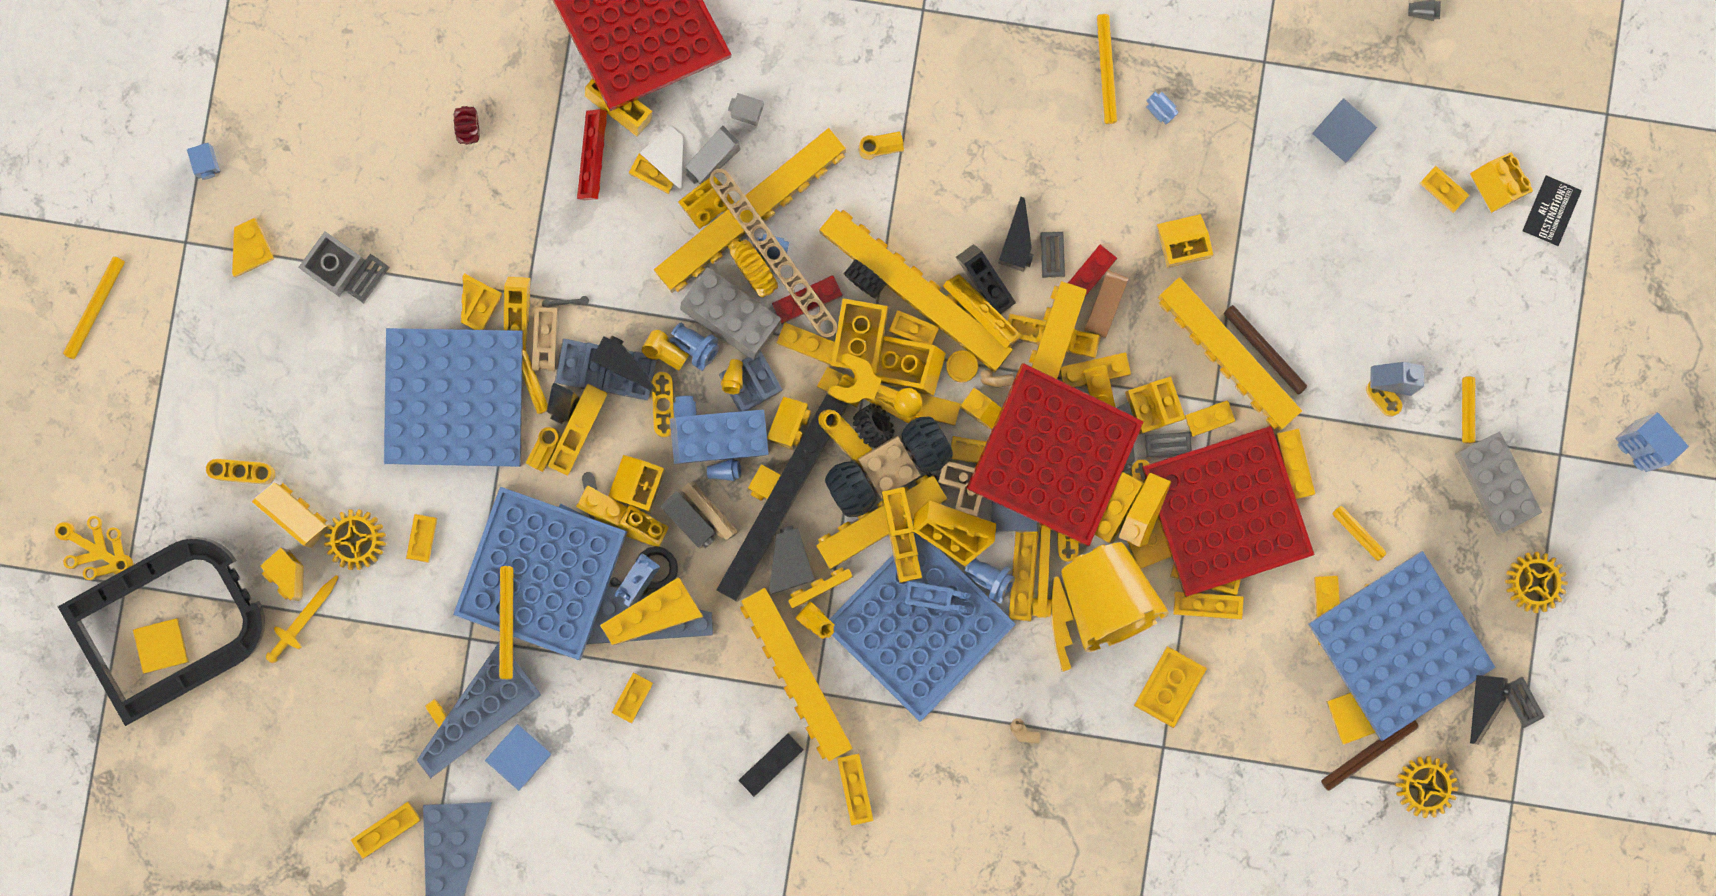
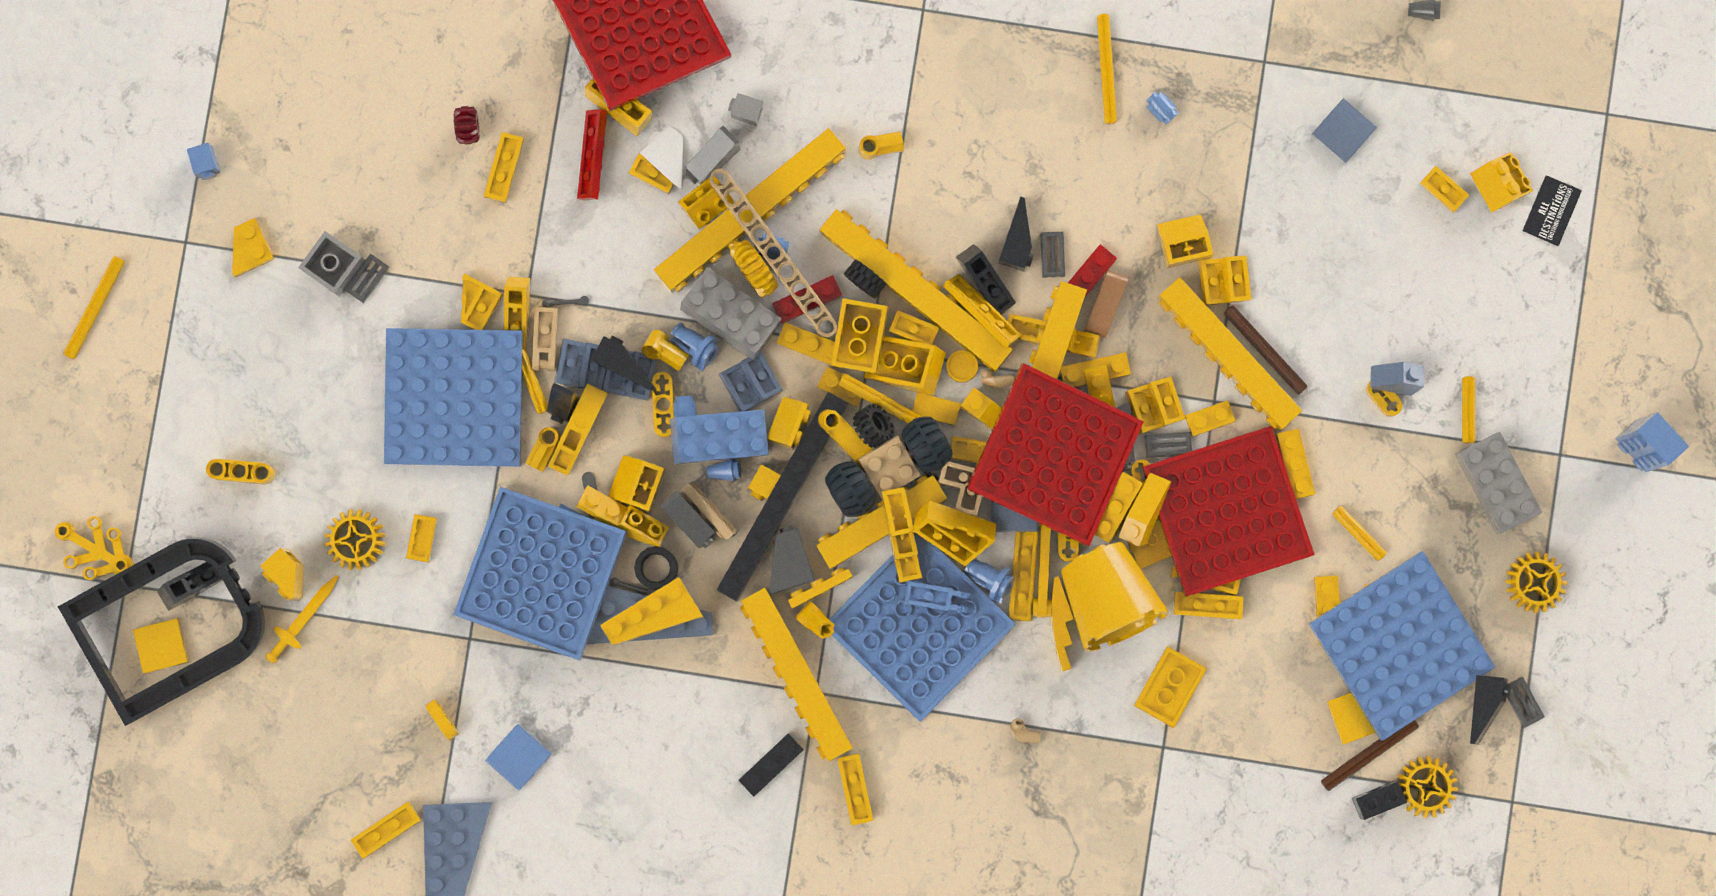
(188, 585): none -> black slope
(292, 514): yellow slope -> none
(478, 712): sand blue wing -> none
(503, 167): none -> yellow plate
(506, 623): yellow axle -> none
(632, 697): yellow plate -> none
(637, 580): medium blue hinge -> none
(732, 380): yellow cone -> none
(866, 385): yellow piece -> none
(1224, 280): none -> yellow slope
(1379, 800): none -> black brick

